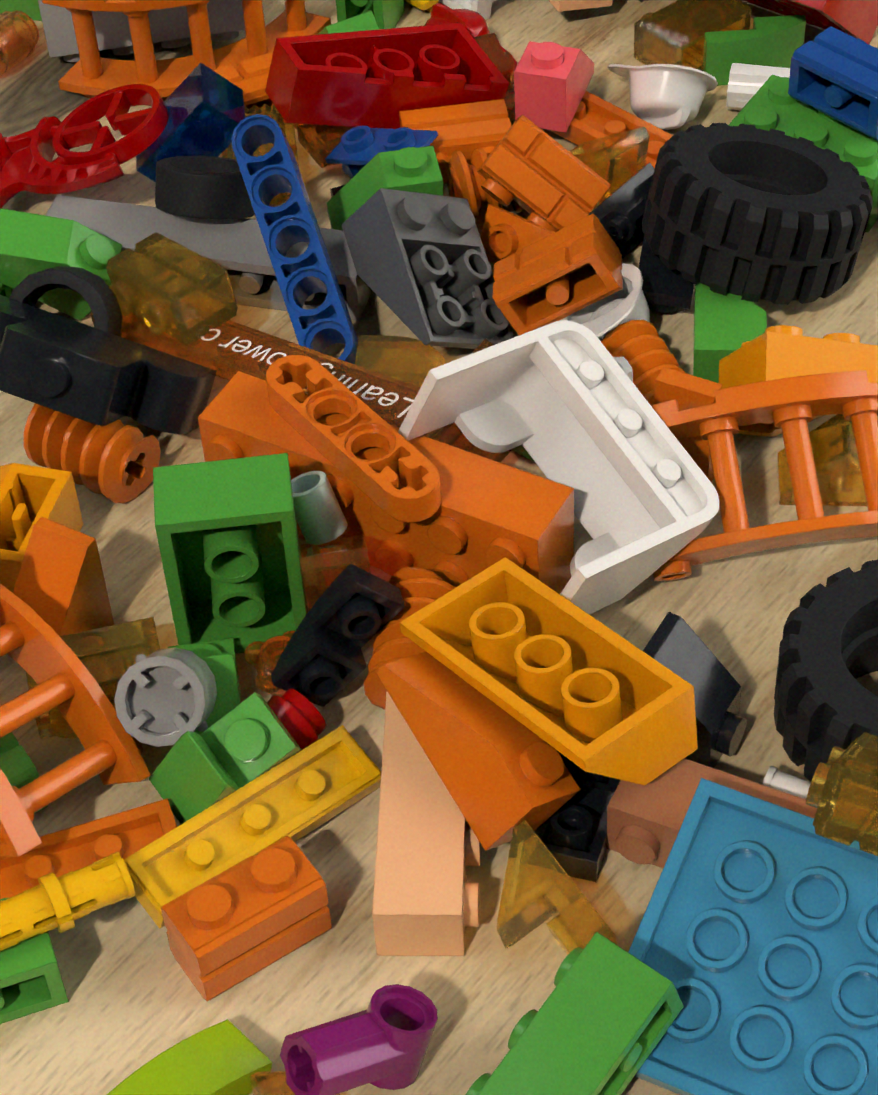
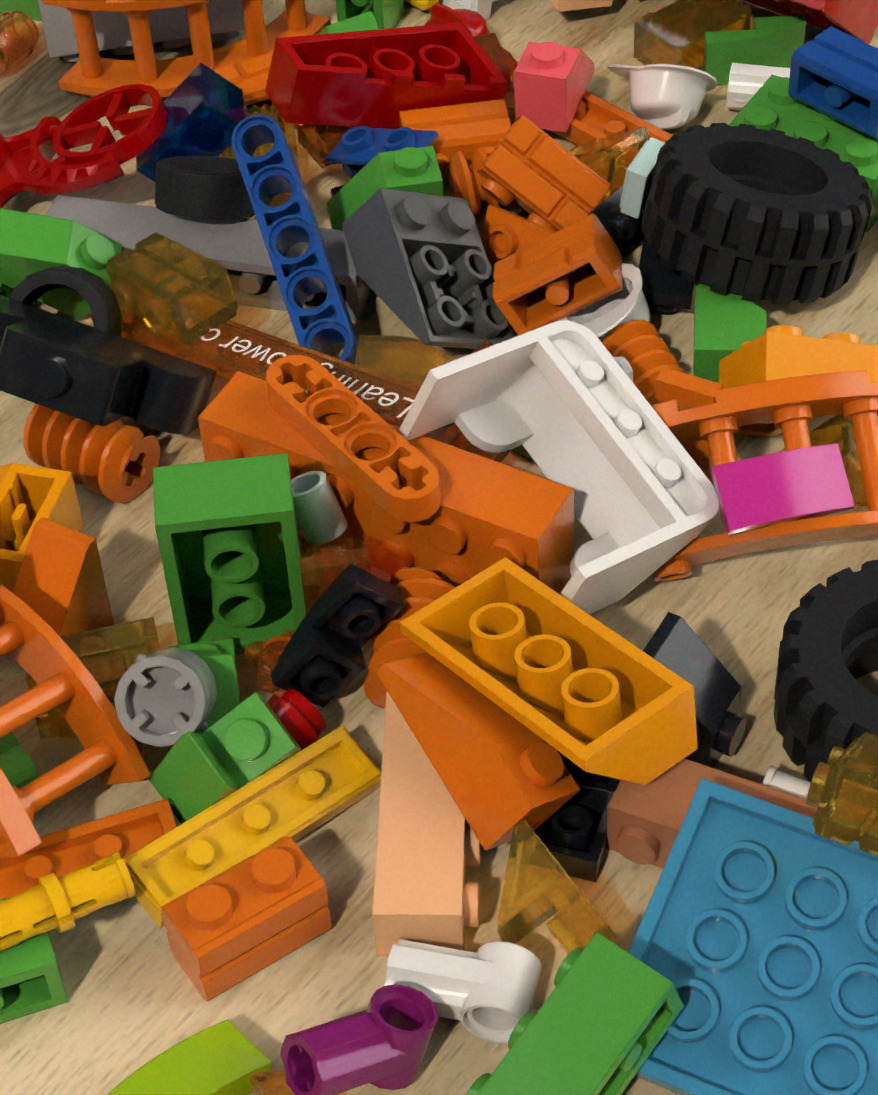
(480, 989): none -> white piece
(639, 178): none -> light aqua tile
(782, 487): none -> dark pink slope

